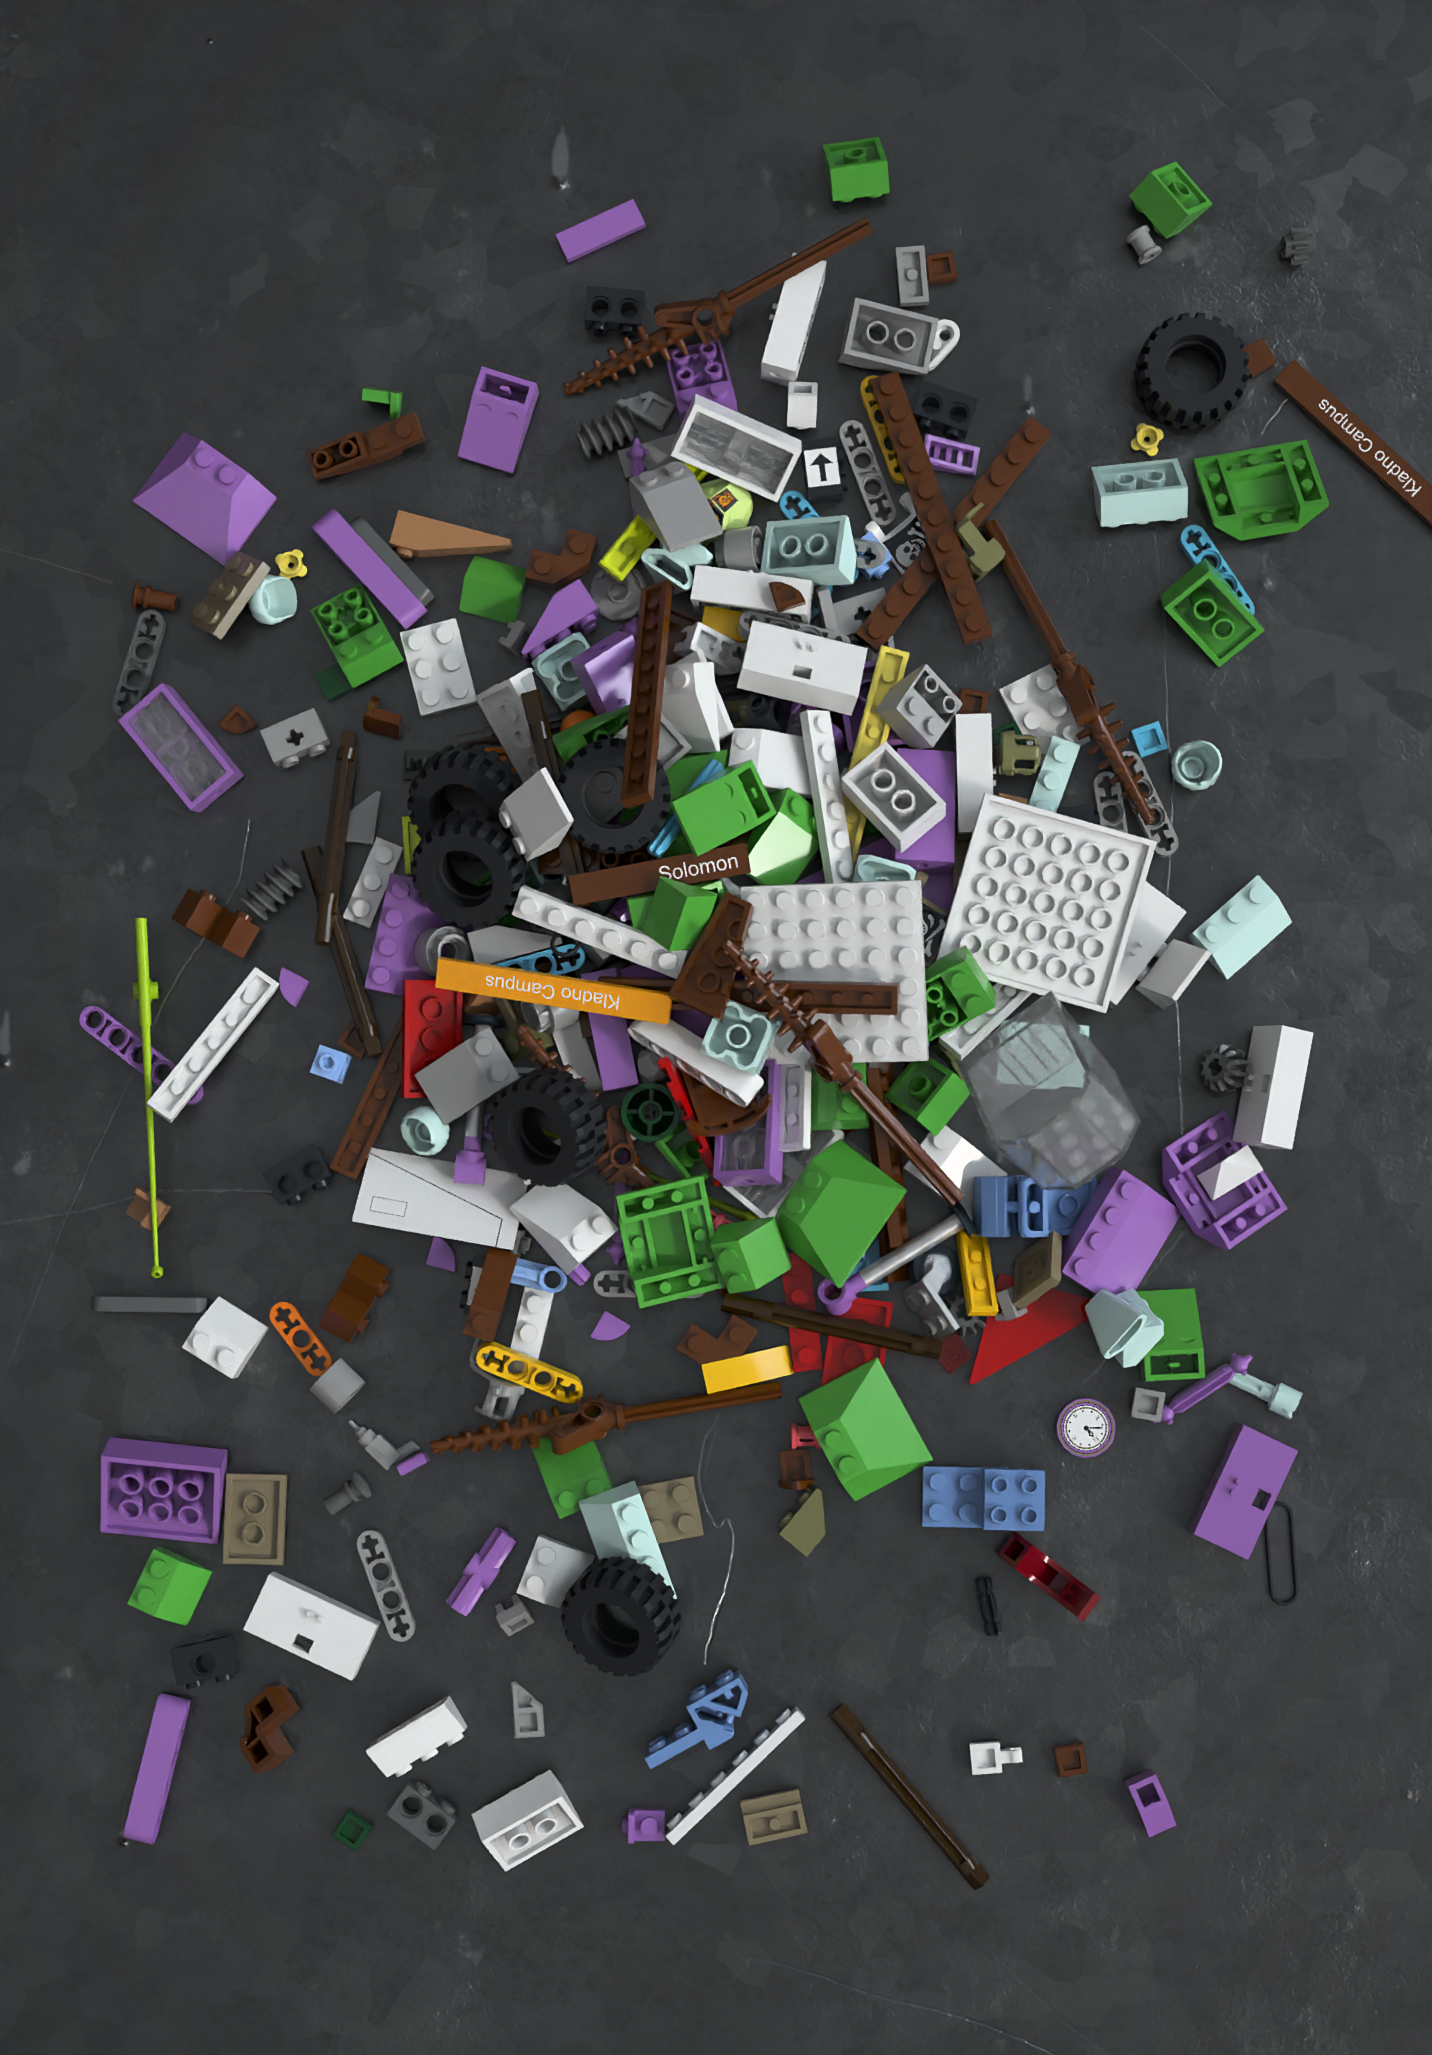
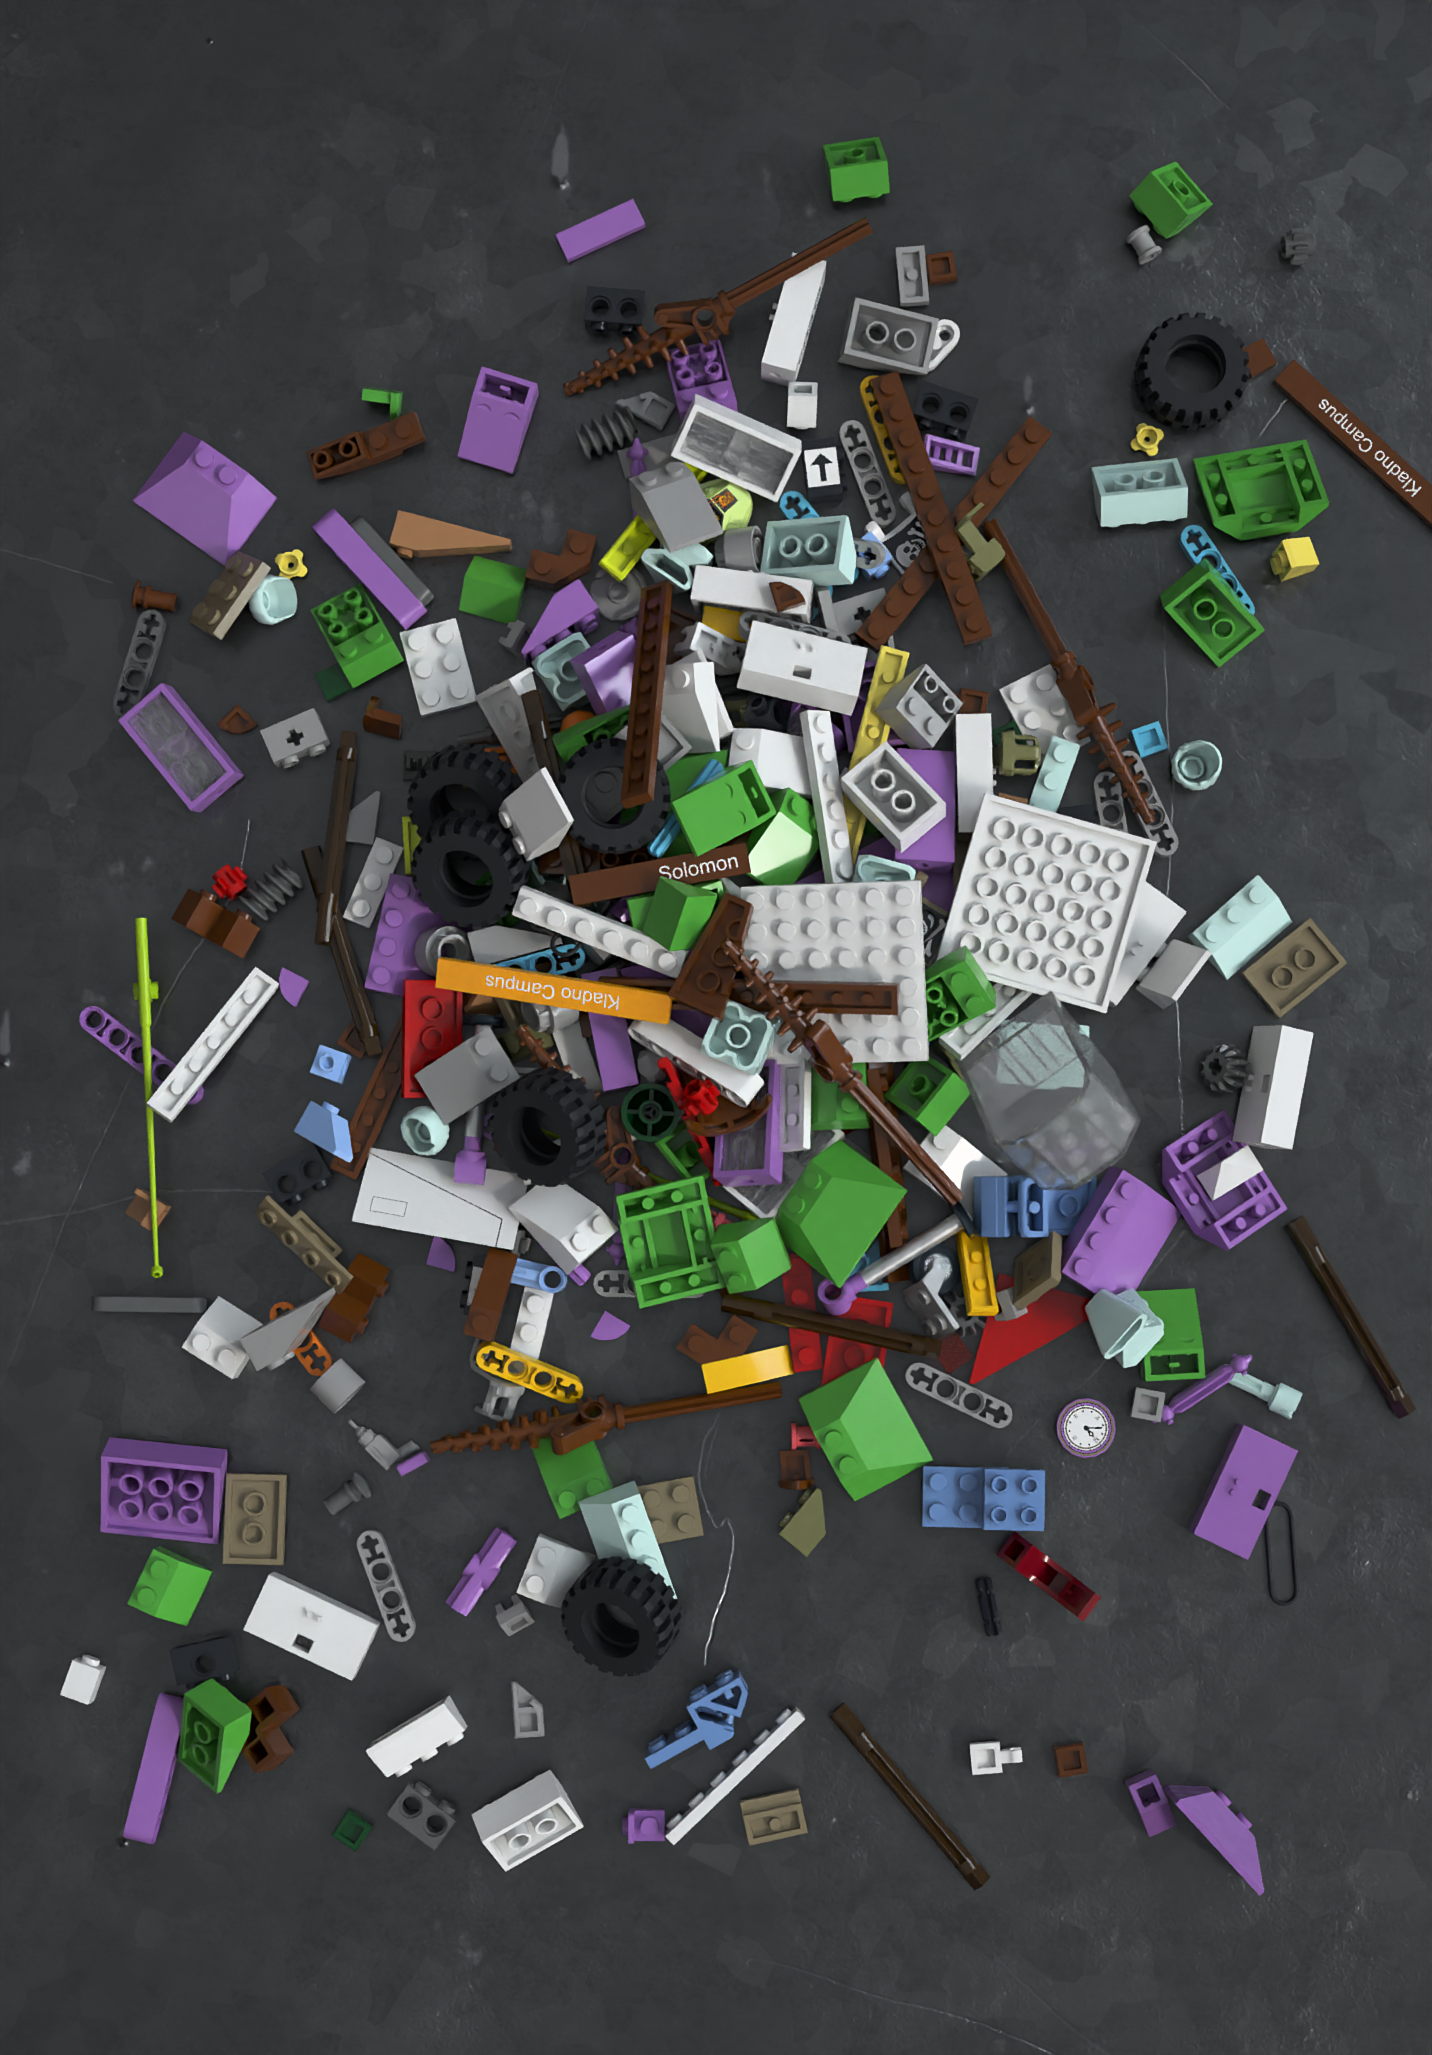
(83, 1679): none -> white brick
(212, 1732): none -> bright green slope
(229, 882): none -> red gear
(275, 1340): none -> light grey slope
(307, 1242): none -> dark tan bracket
(326, 1129): none -> light blue slope
(701, 1097): none -> red gear
(959, 1392): none -> light grey beam
(1221, 1827): none -> medium lavender slope
(1293, 968): none -> dark tan plate
(1294, 558): none -> light yellow slope
(1350, 1316): none -> dark brown piece

